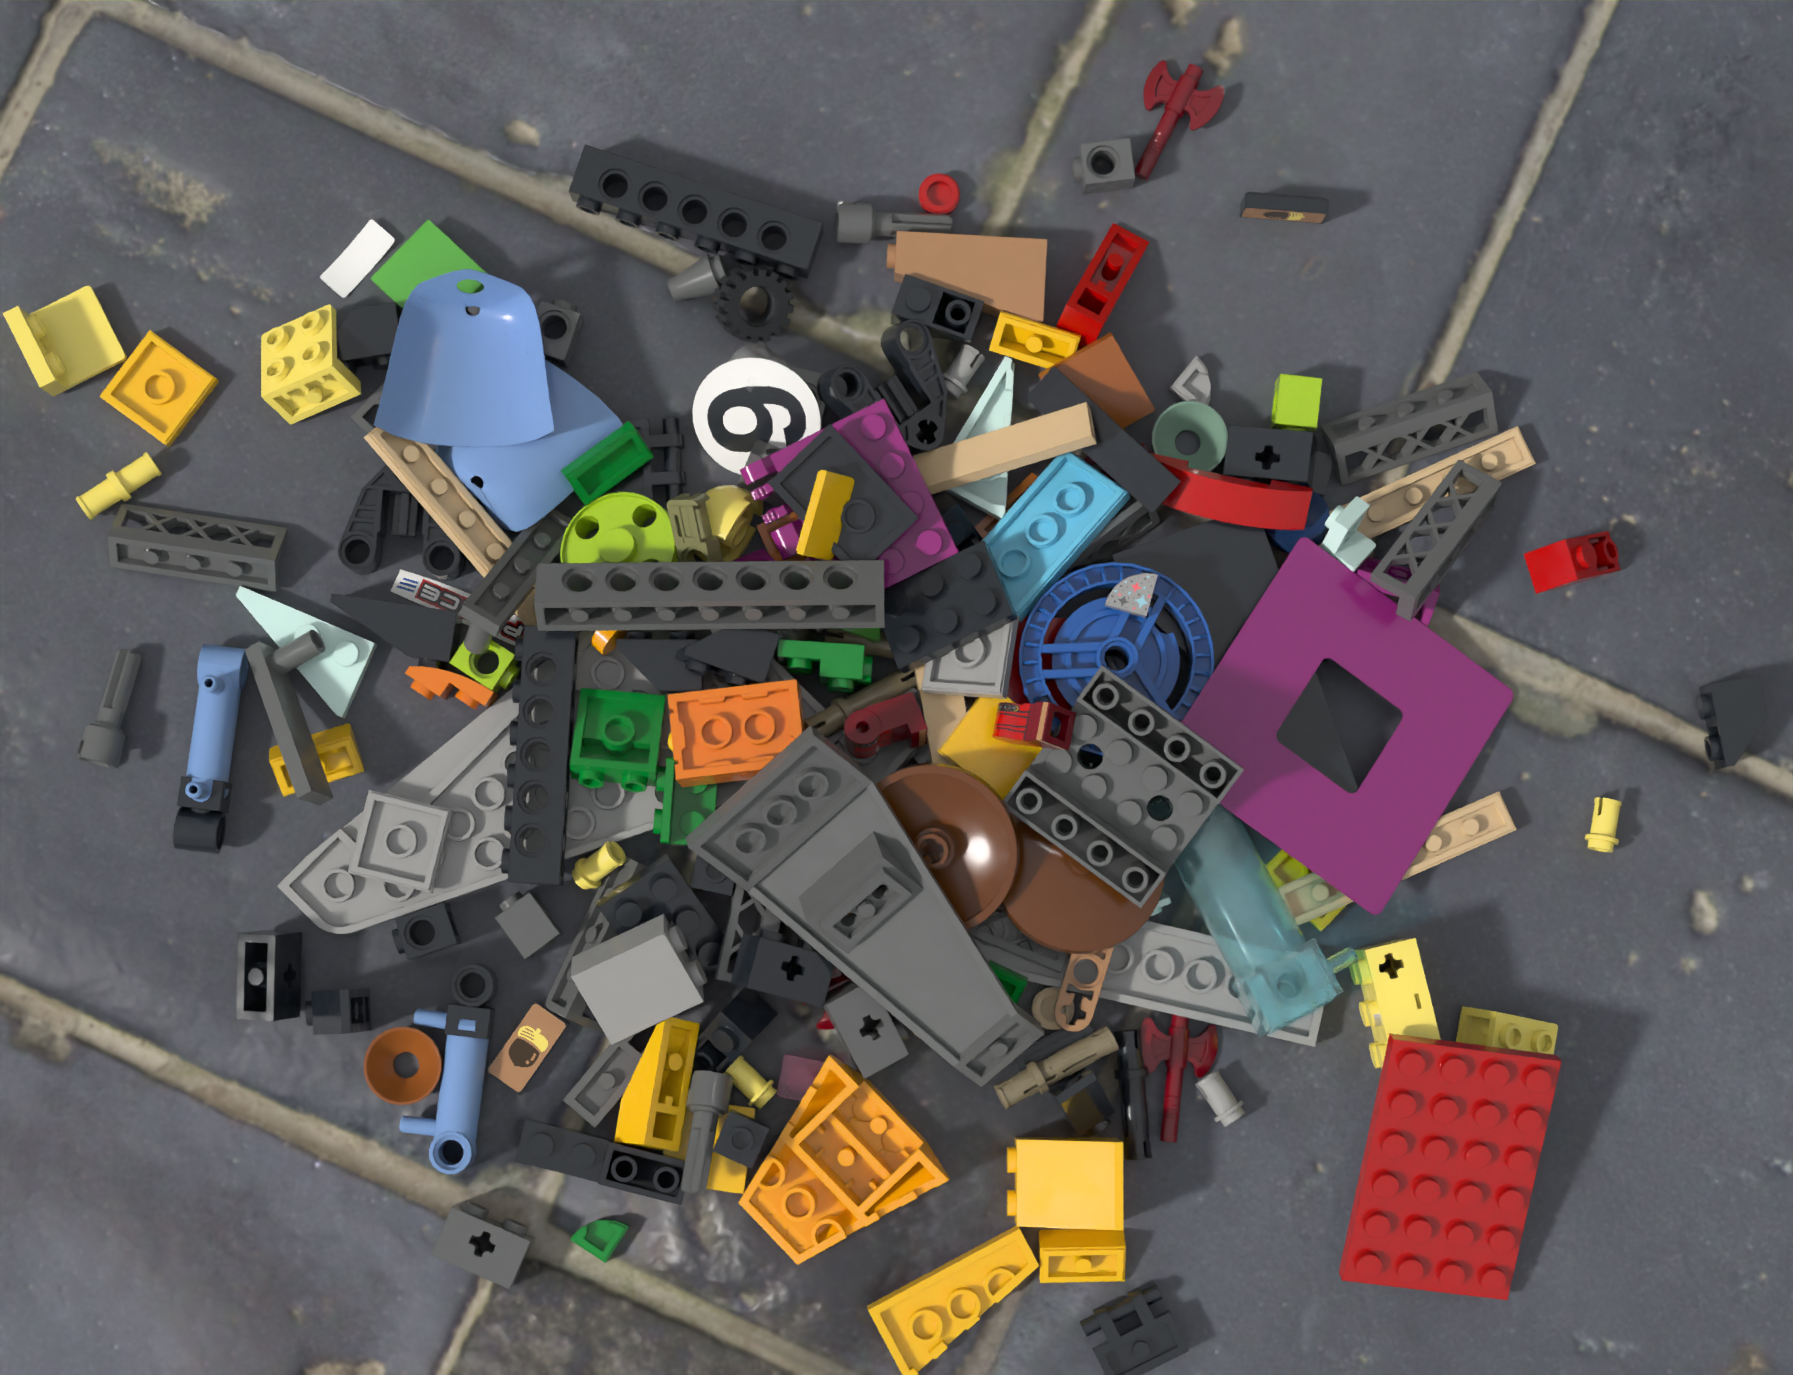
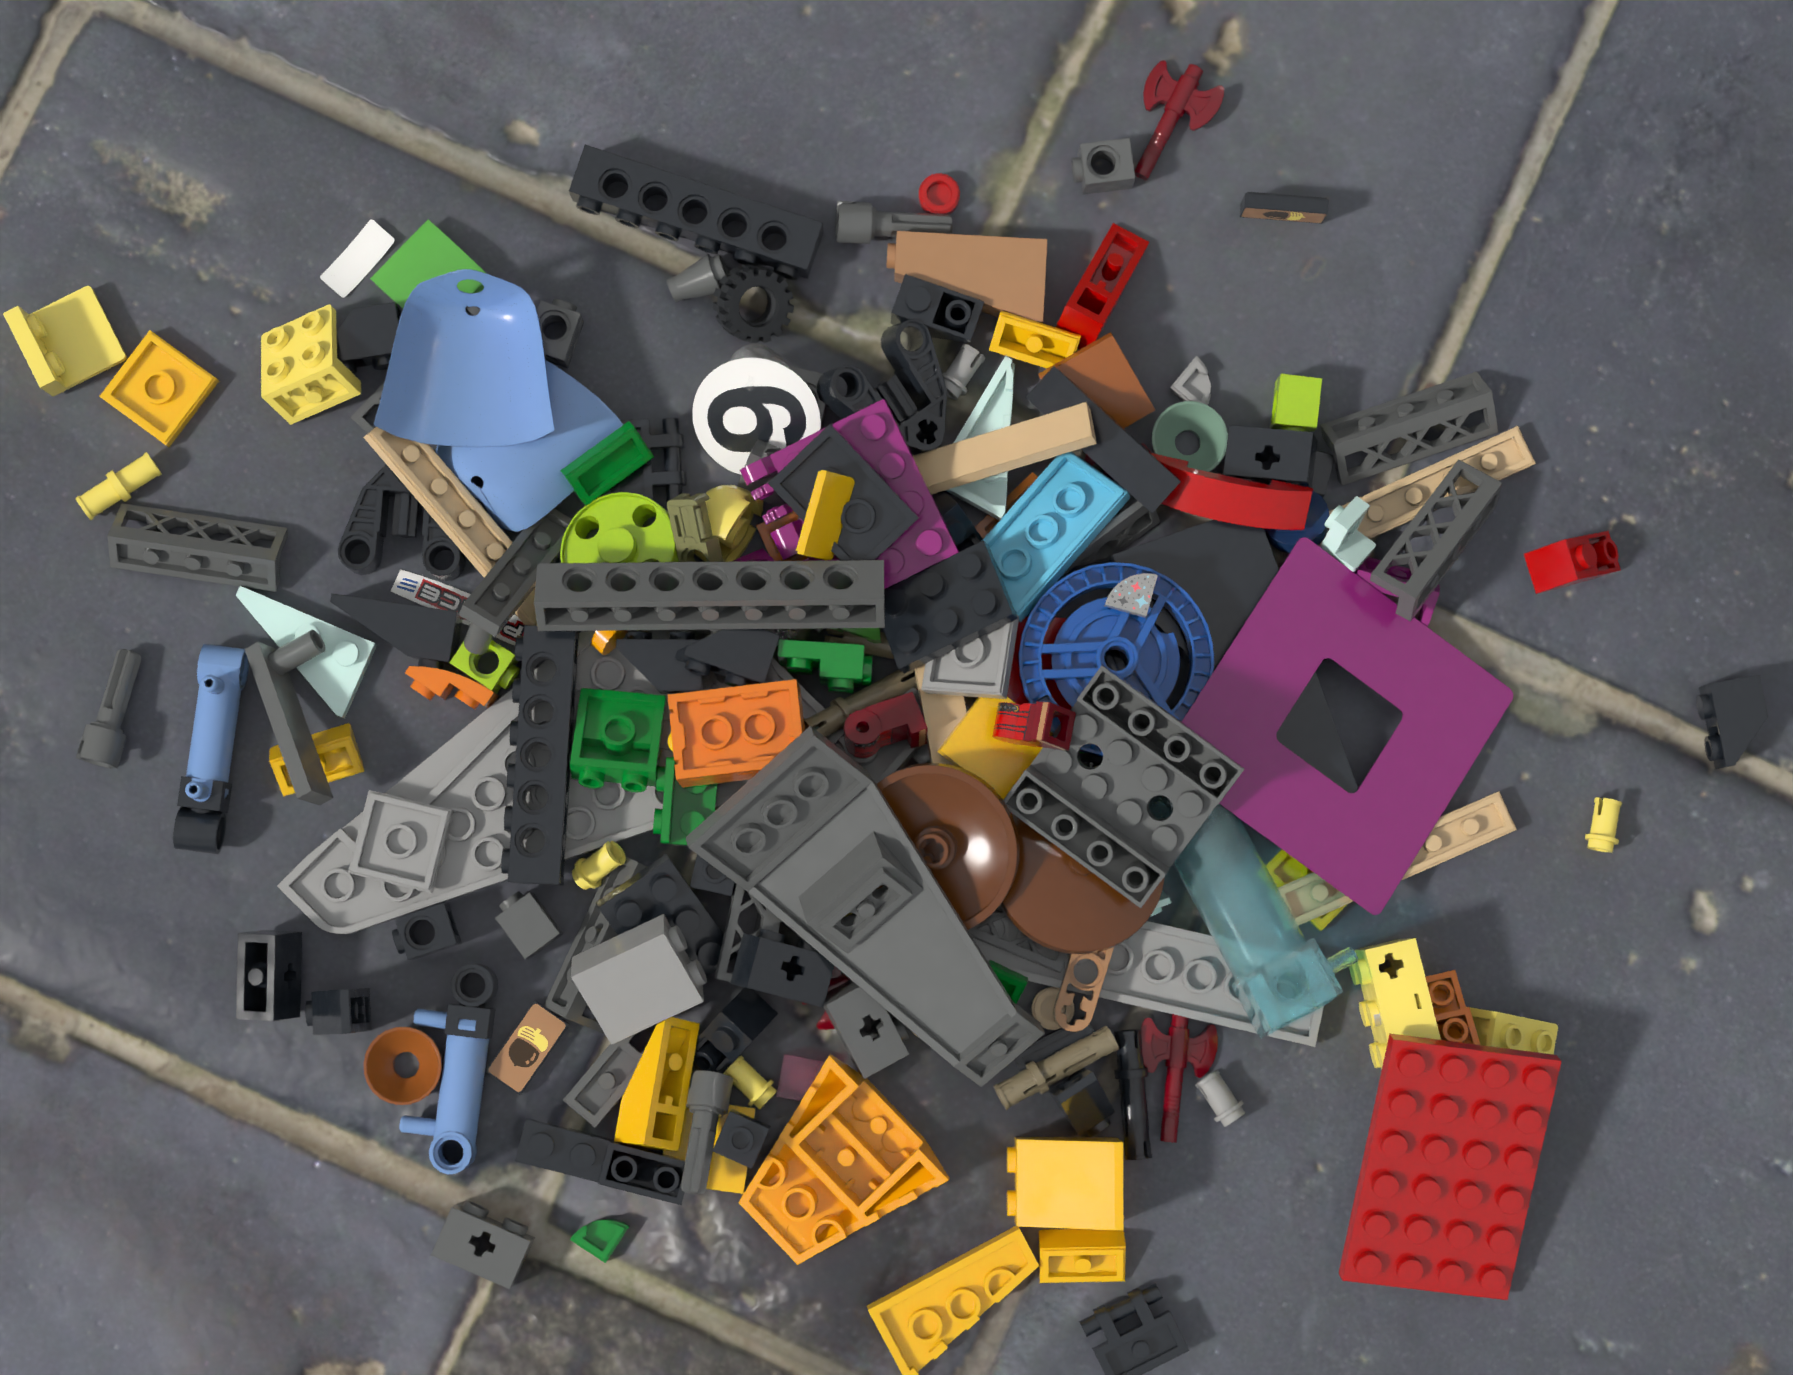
(1449, 1007): none -> orange slope

